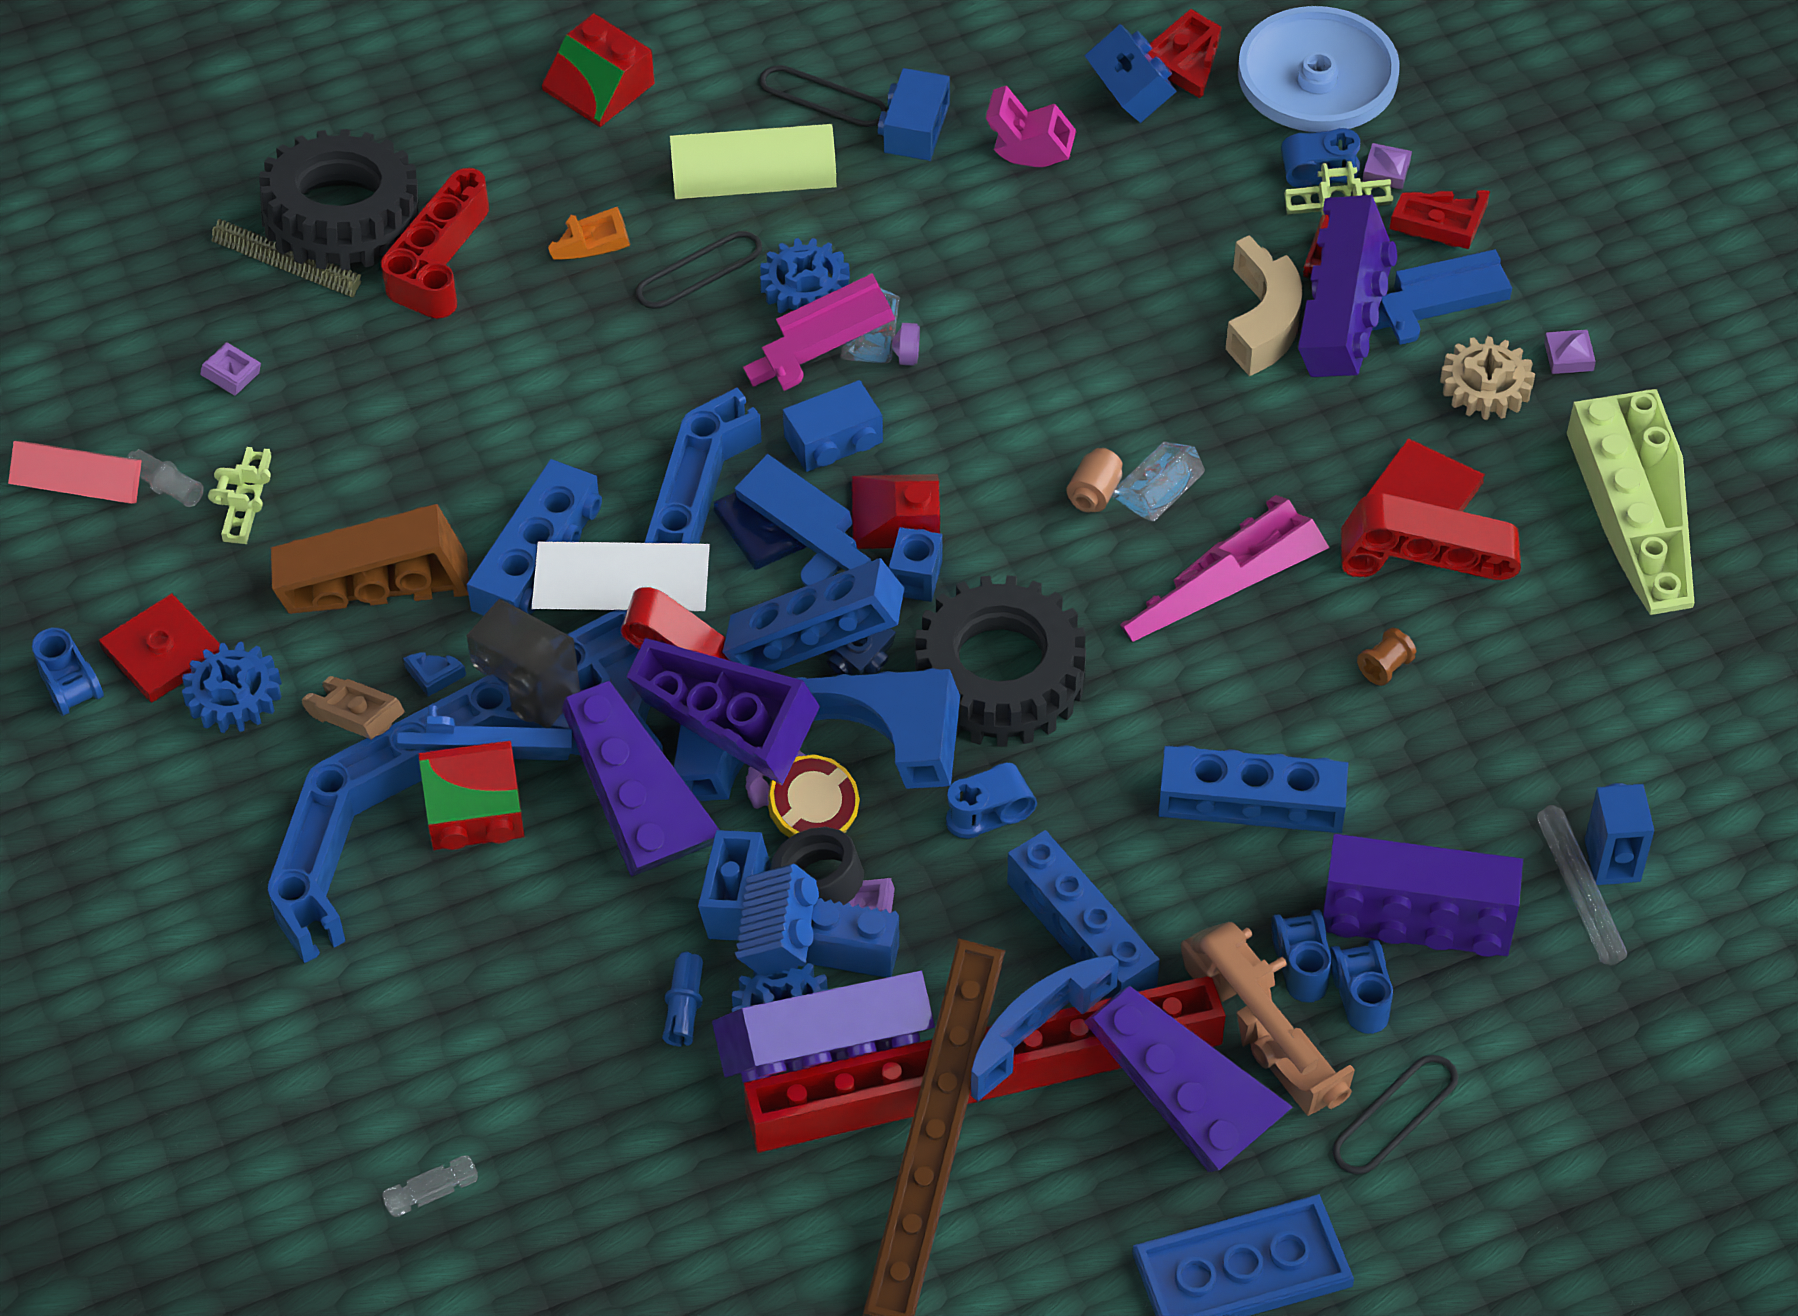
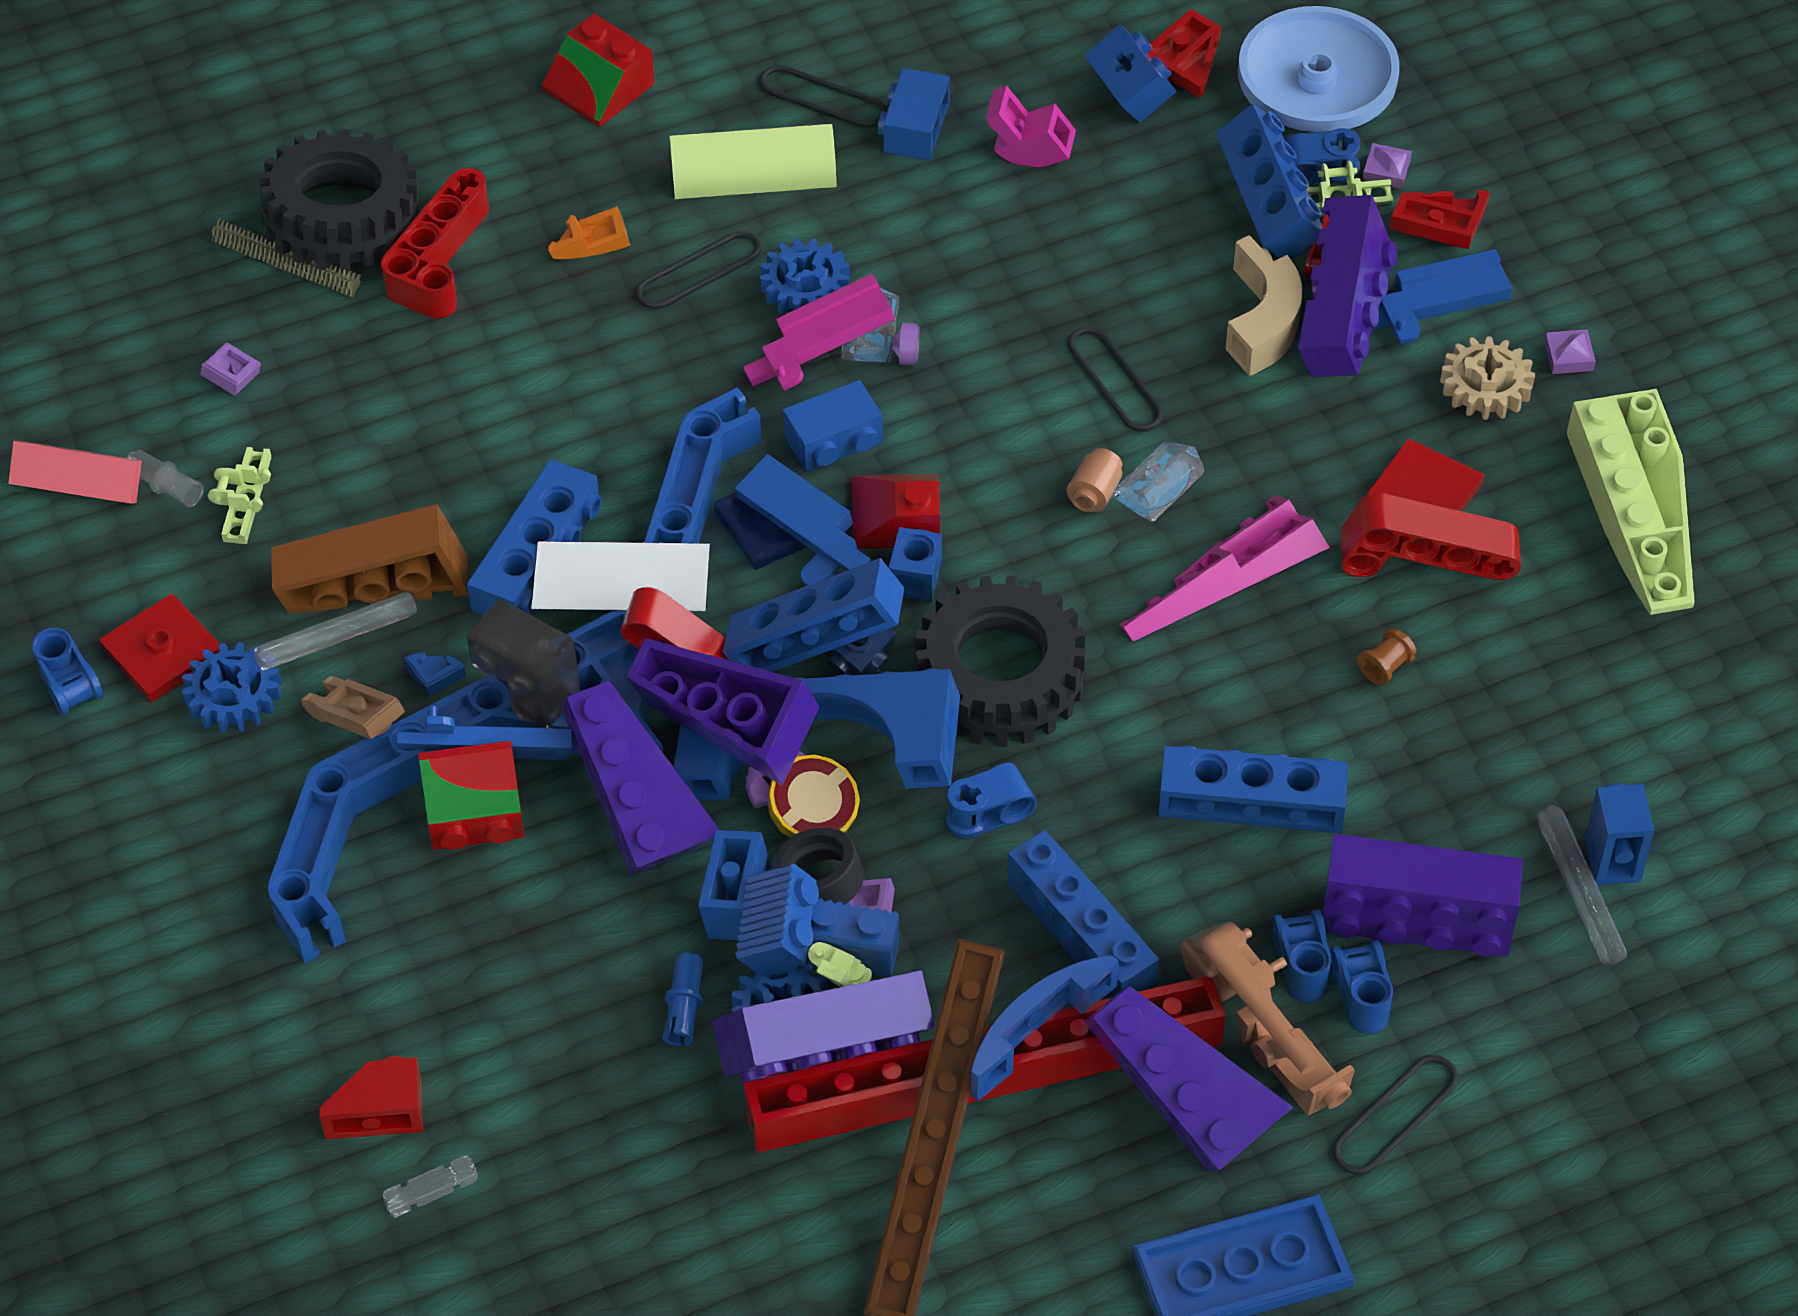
(335, 630): none -> clear axle
(376, 1101): none -> red slope
(838, 965): none -> yellowish green piece
(1143, 427): none -> black piece
(1270, 182): none -> blue brick

